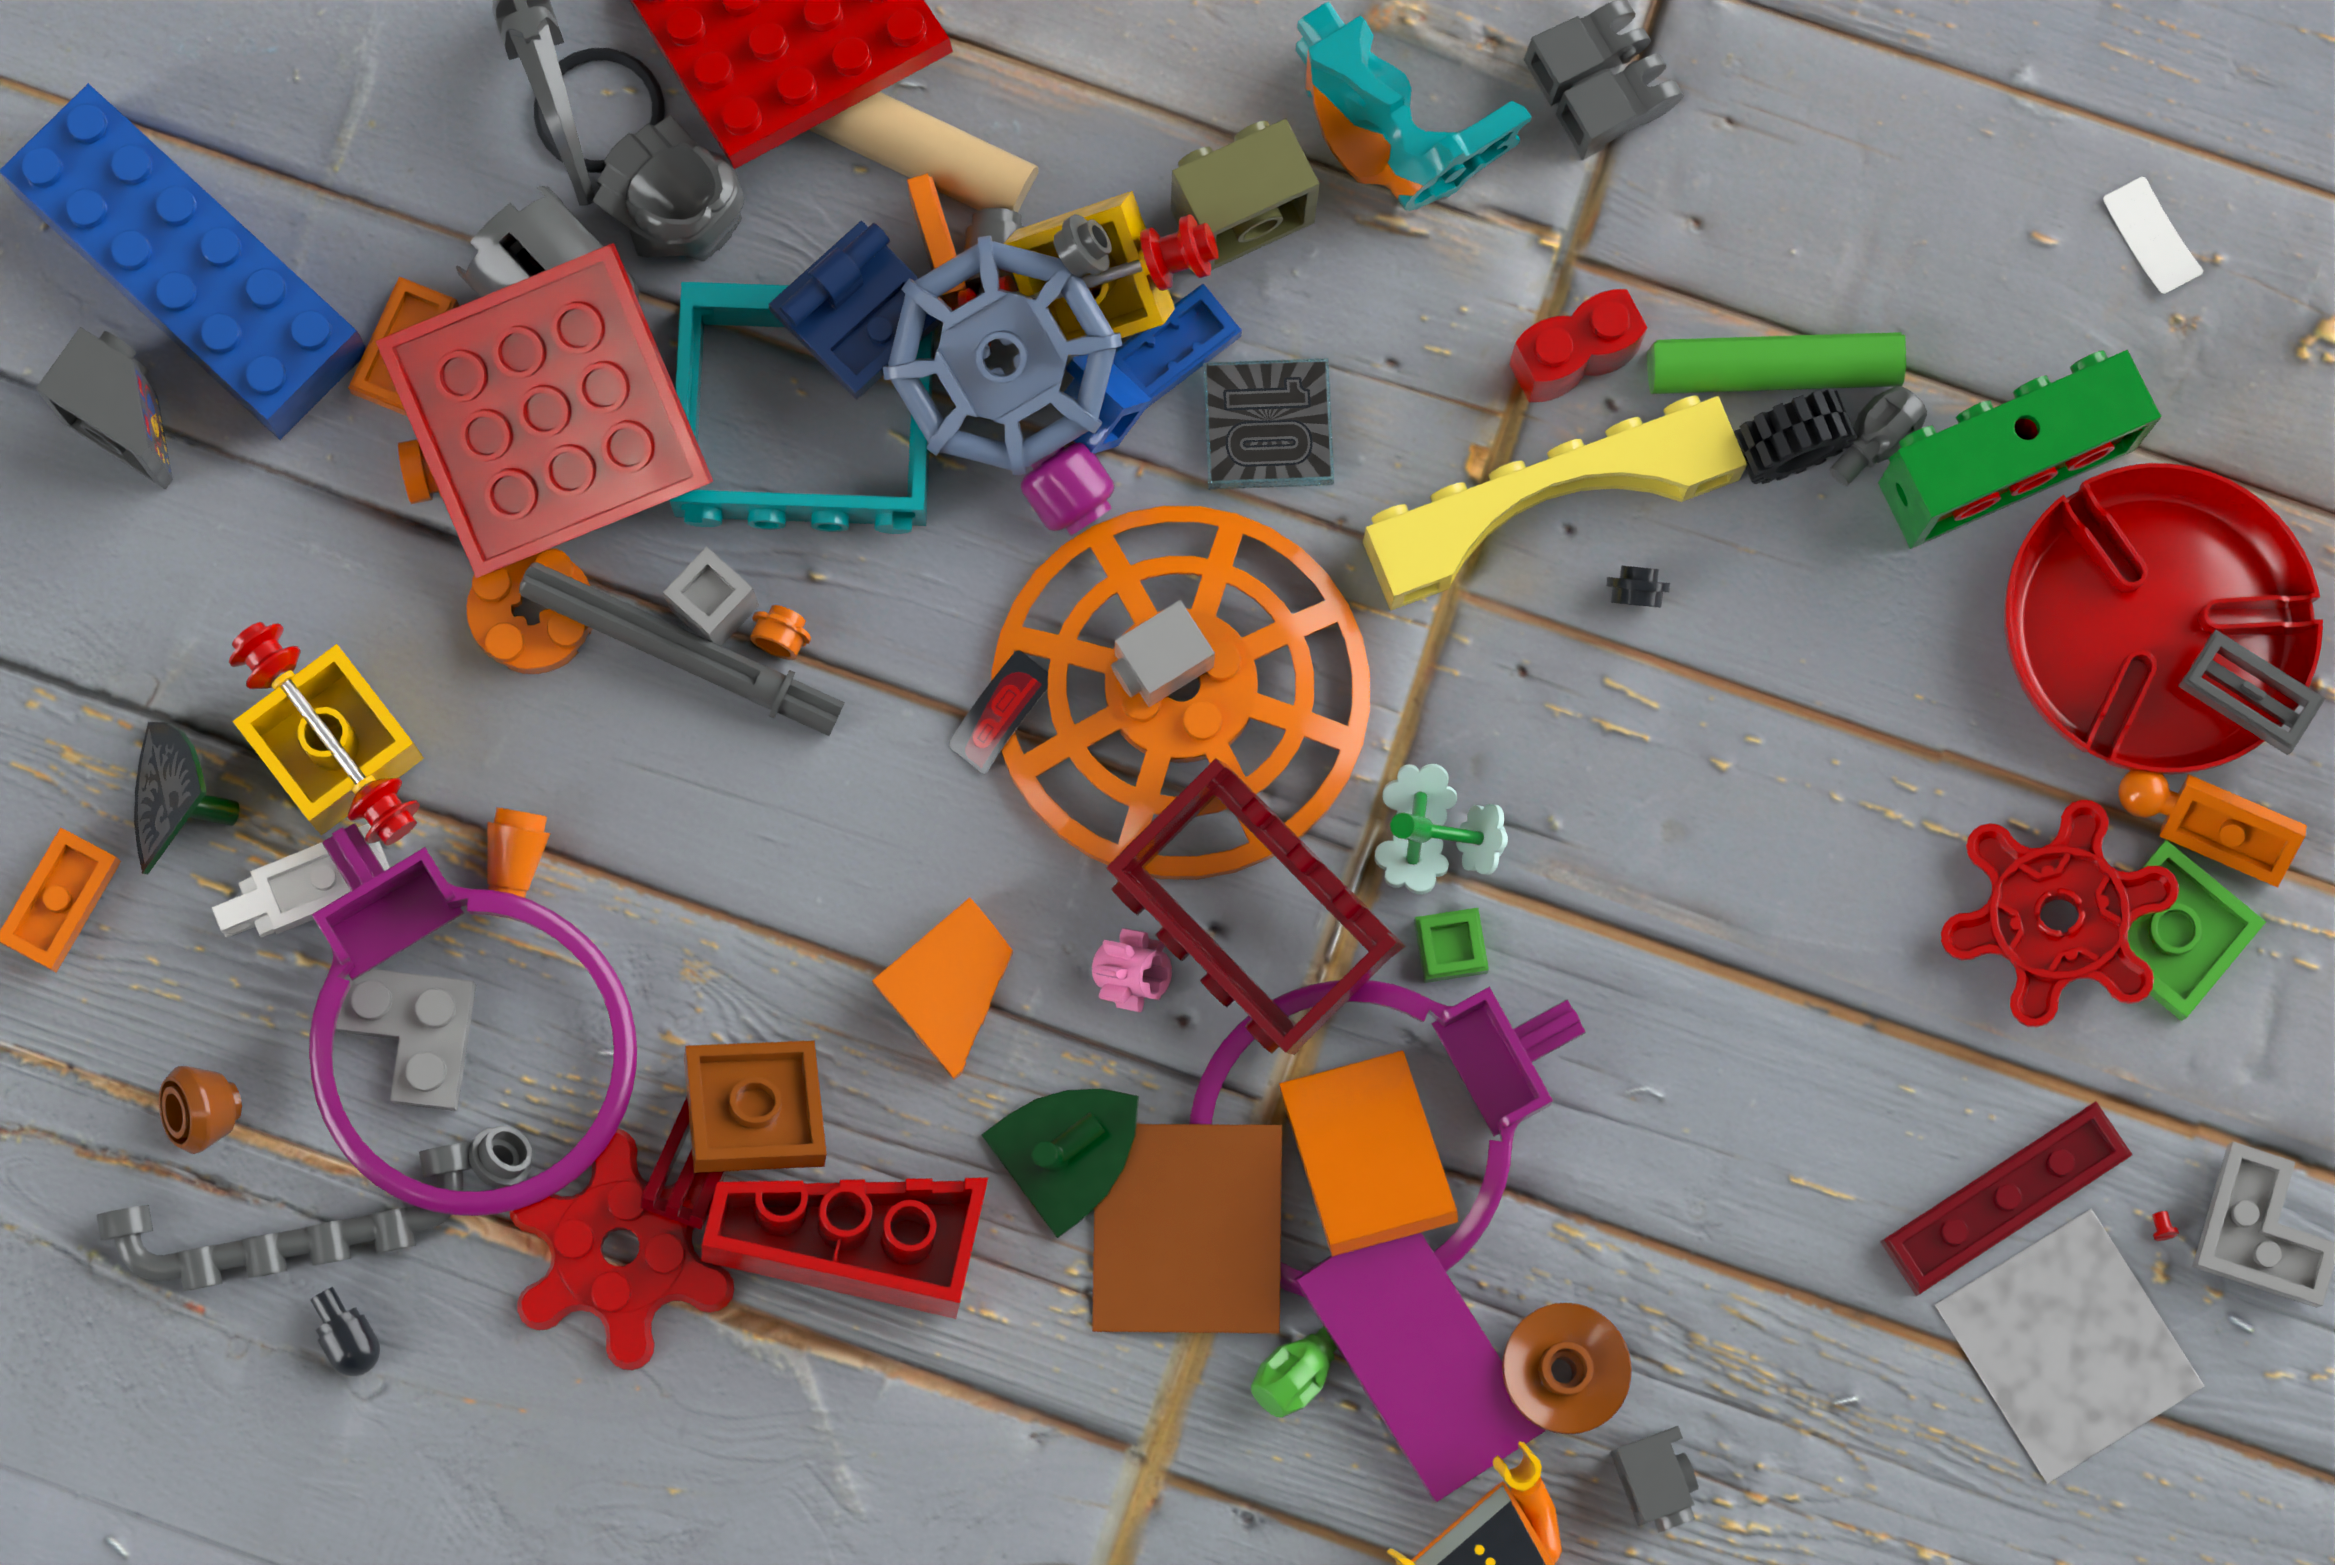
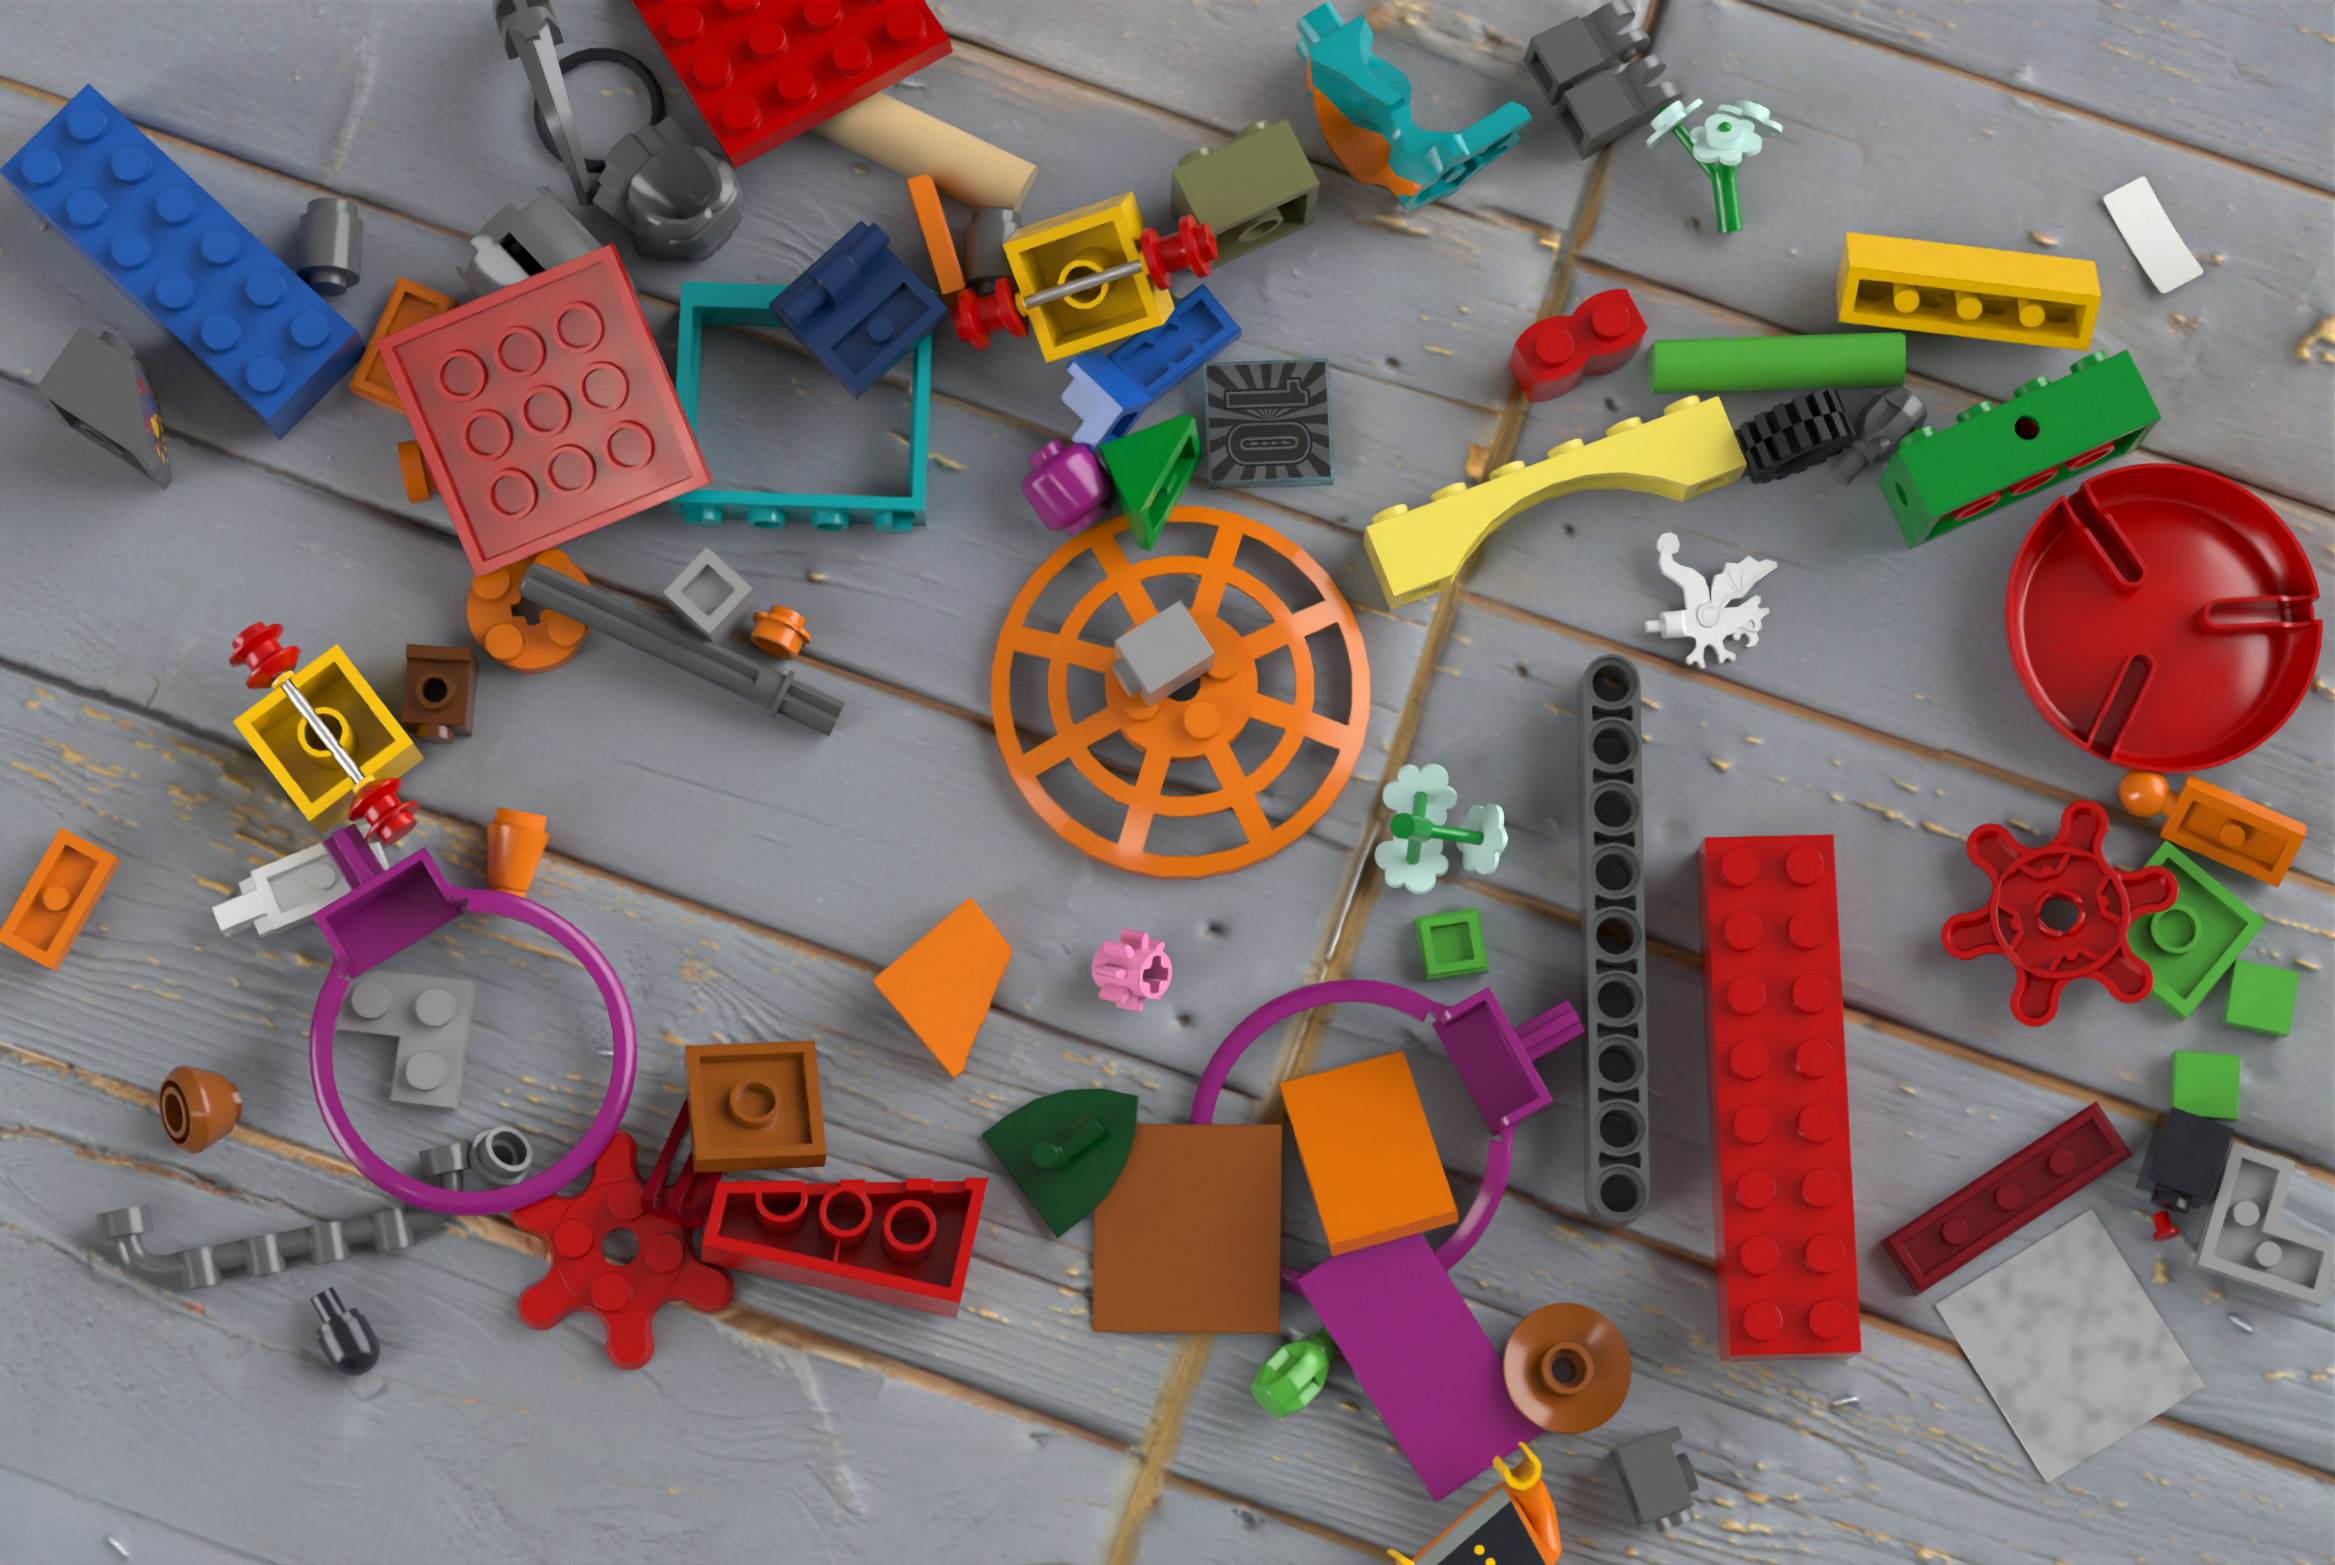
(170, 791): shield -> none
(330, 246): none -> dark grey brick
(455, 712): none -> reddish brown brick
(992, 392): sand blue plate -> none
(999, 711): sticker -> none
(1083, 246): dark grey plate -> none
(1152, 473): none -> green slope
(1186, 937): dark red window -> none
(1622, 909): none -> dark grey beam
(1637, 587): black plate -> none
(1705, 611): none -> white piece
(1725, 138): none -> light aqua plant
(1777, 1099): none -> red brick
(1967, 291): none -> yellow brick
(2183, 1160): none -> black brick
(2205, 1084): none -> bright green tile
(2237, 711): dark grey tile -> none
(2260, 998): none -> bright green tile

